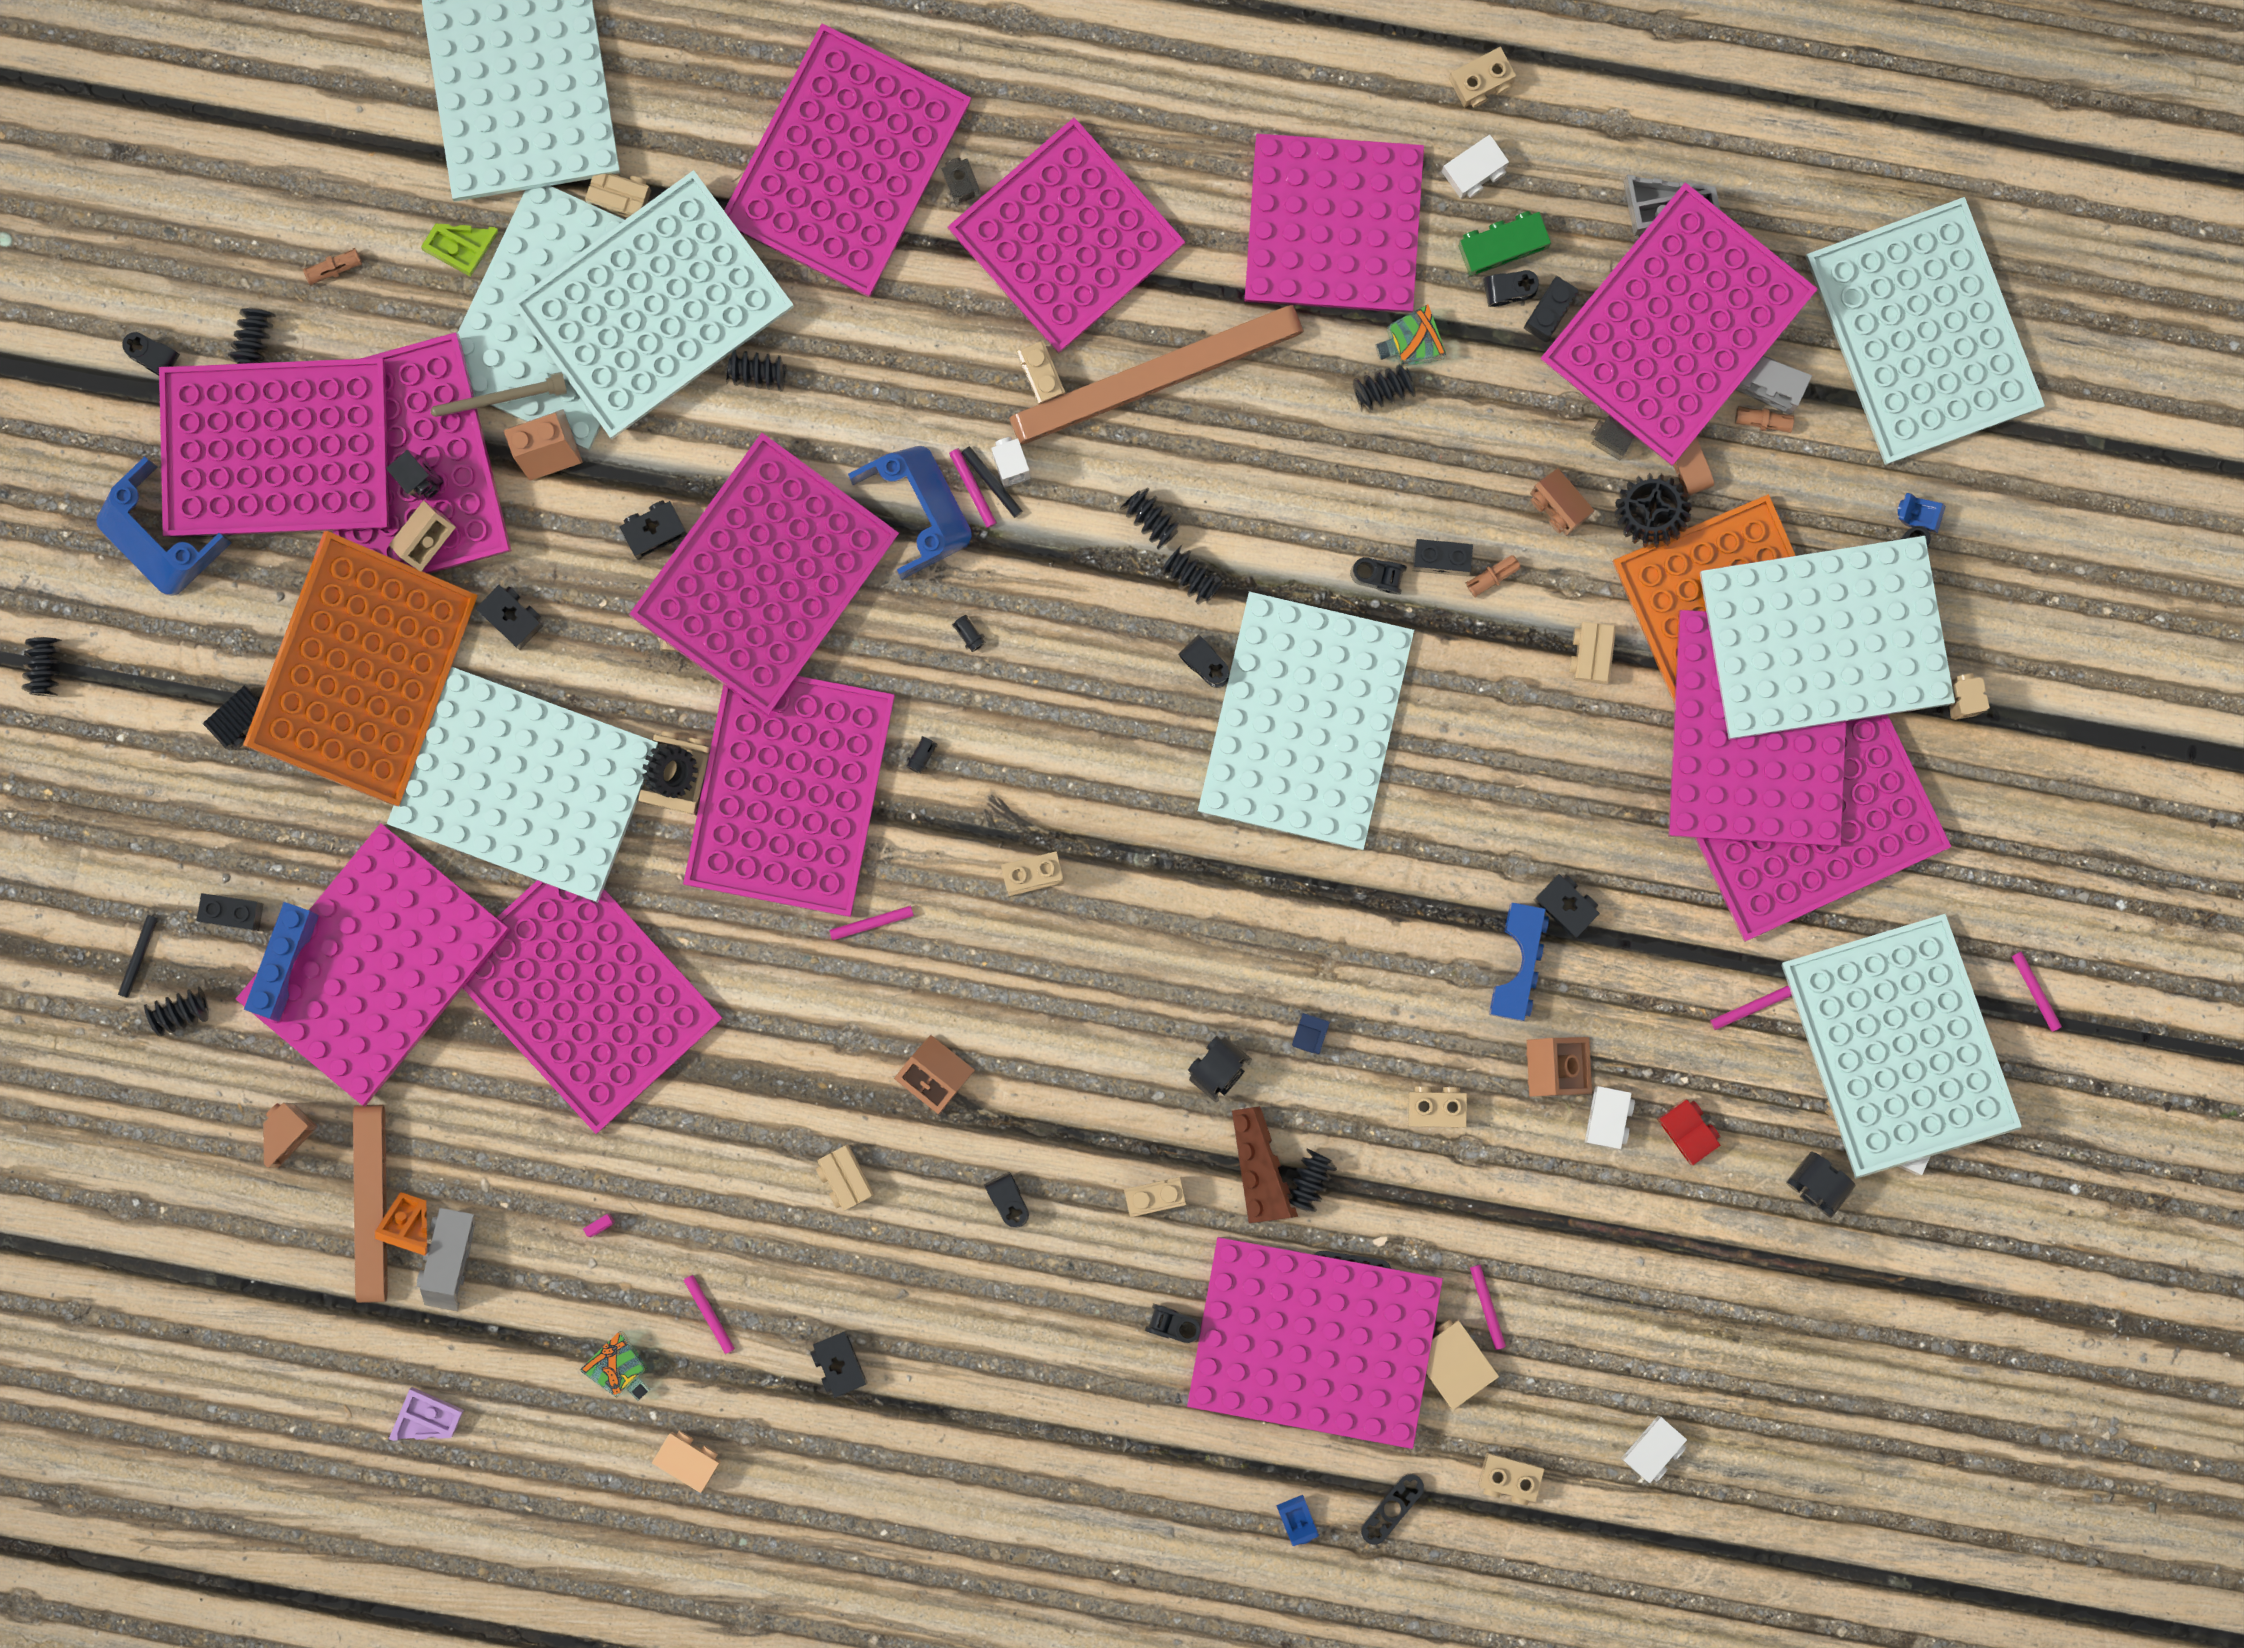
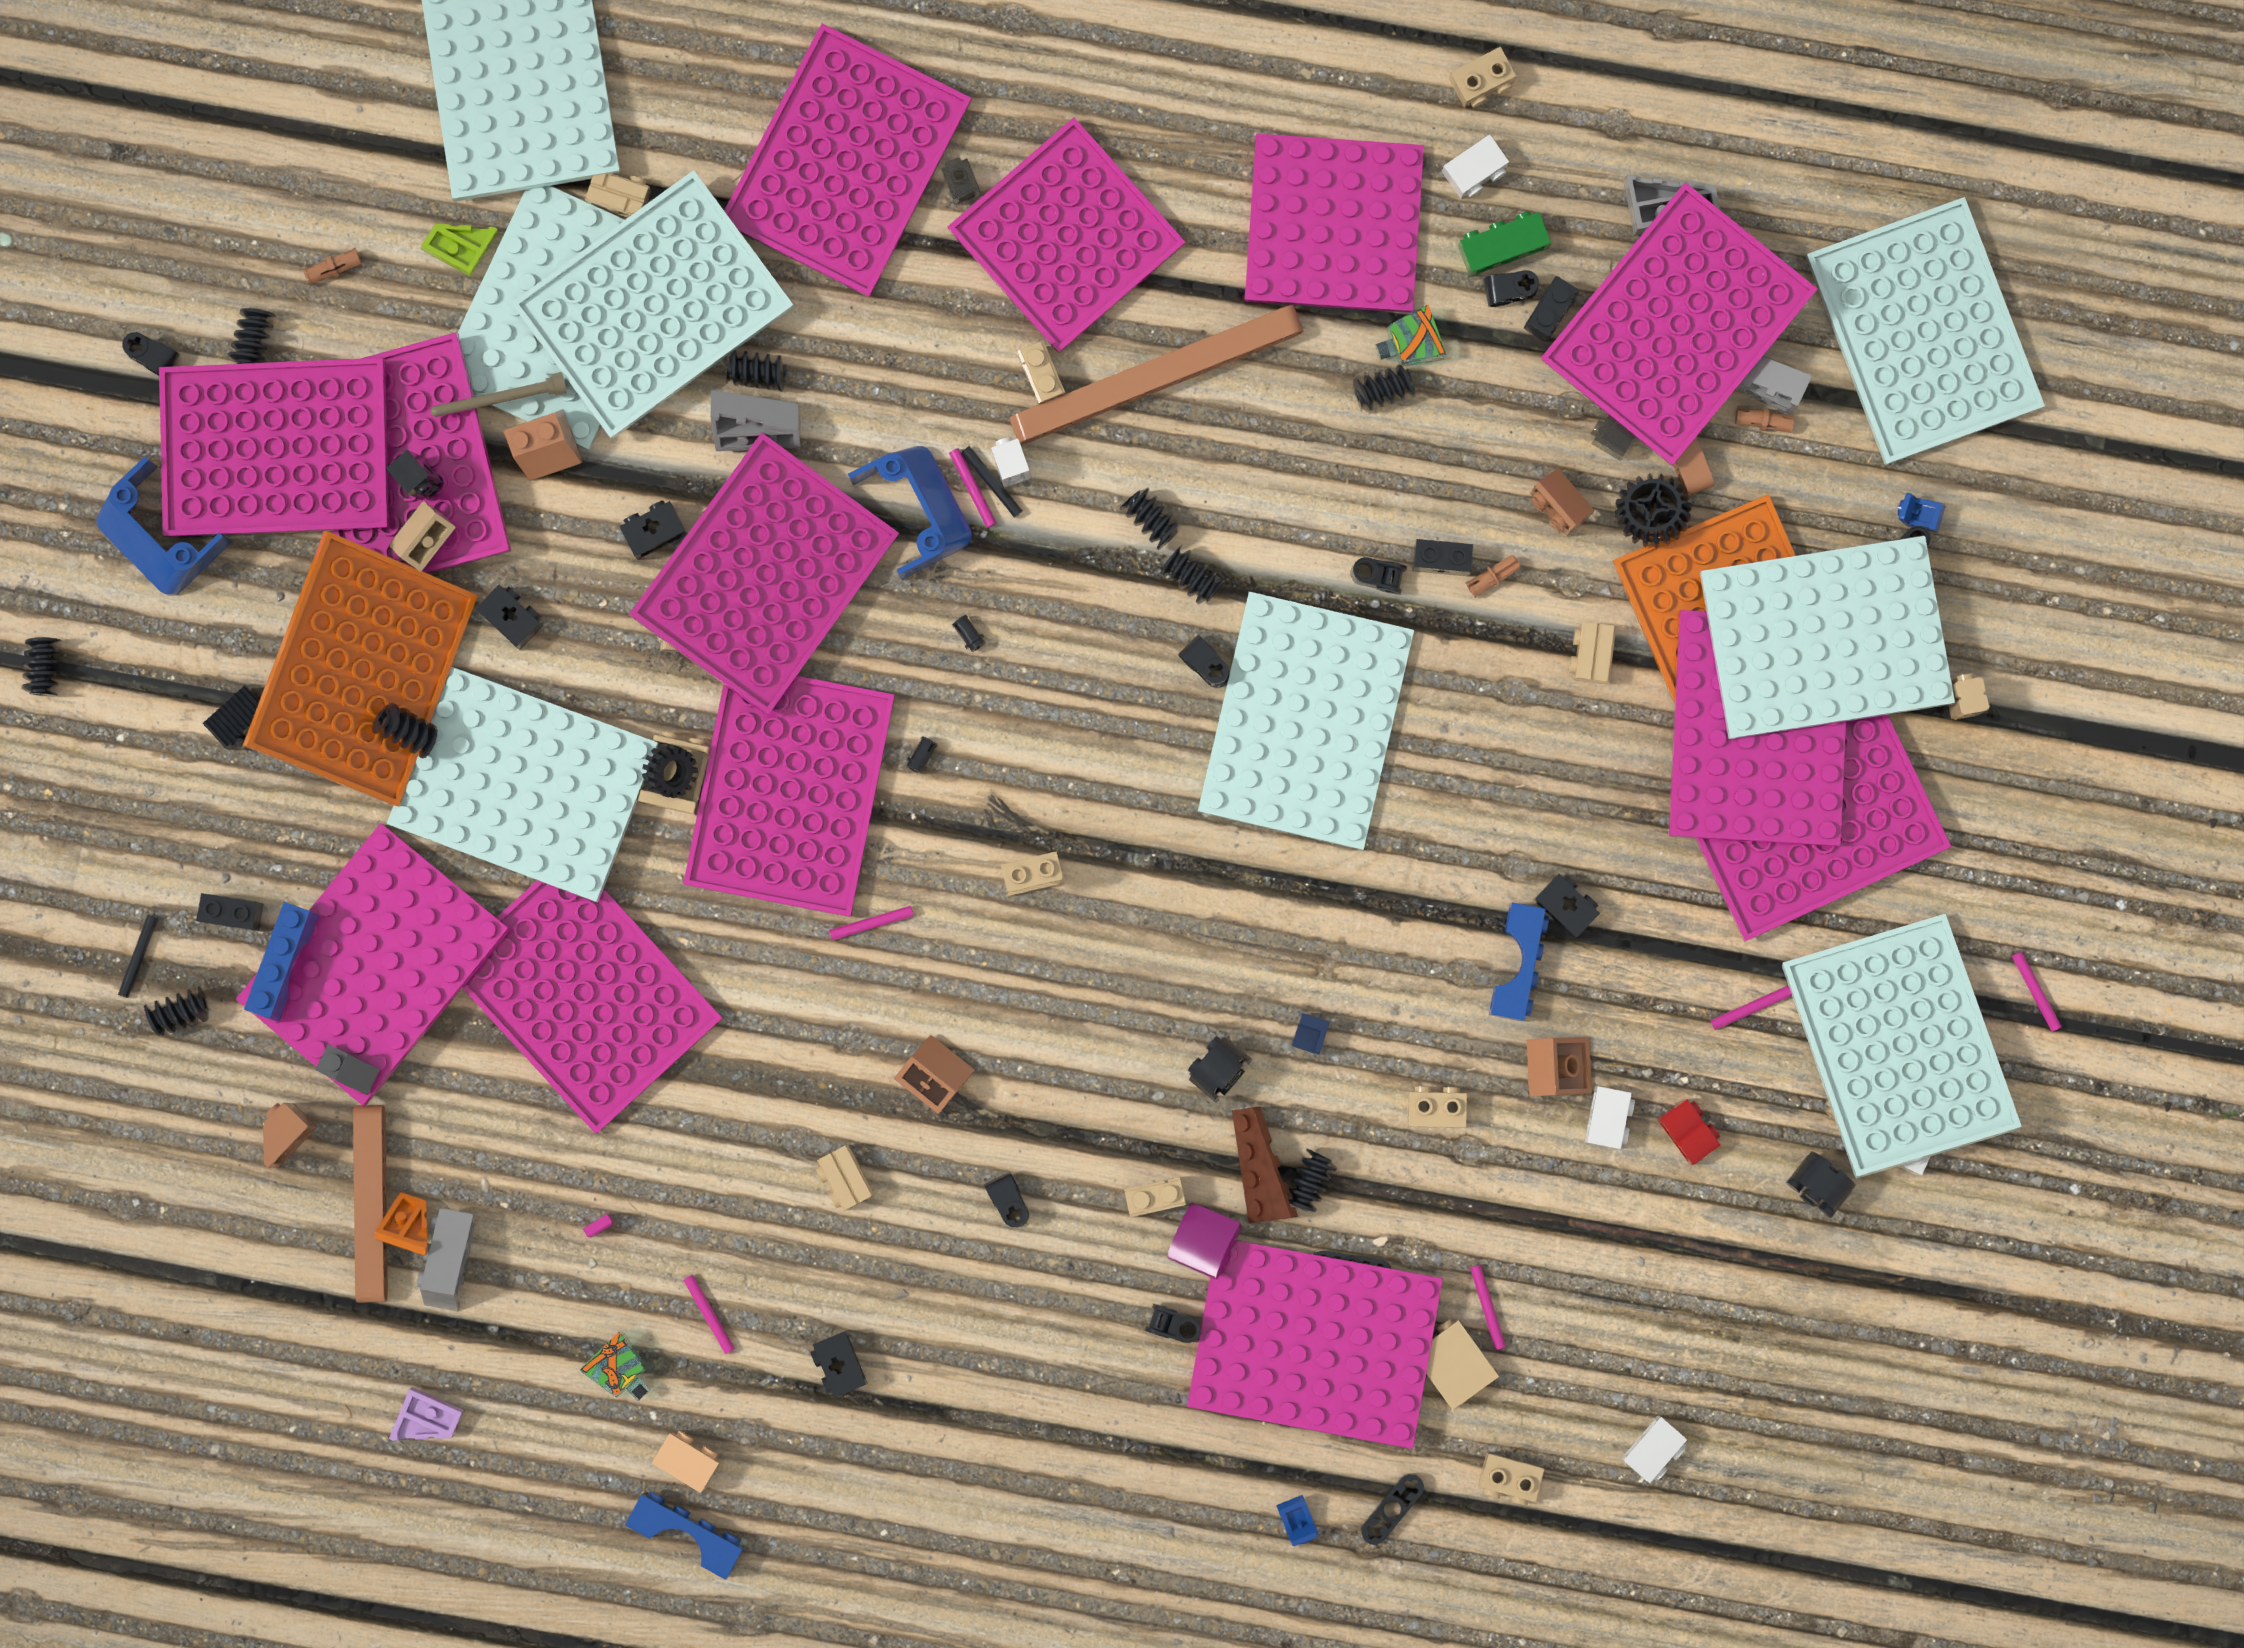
(347, 1069): none -> dark grey slope
(407, 728): none -> black piece
(718, 1551): none -> blue arch
(741, 419): none -> light grey wedge
(1204, 1241): none -> magenta slope

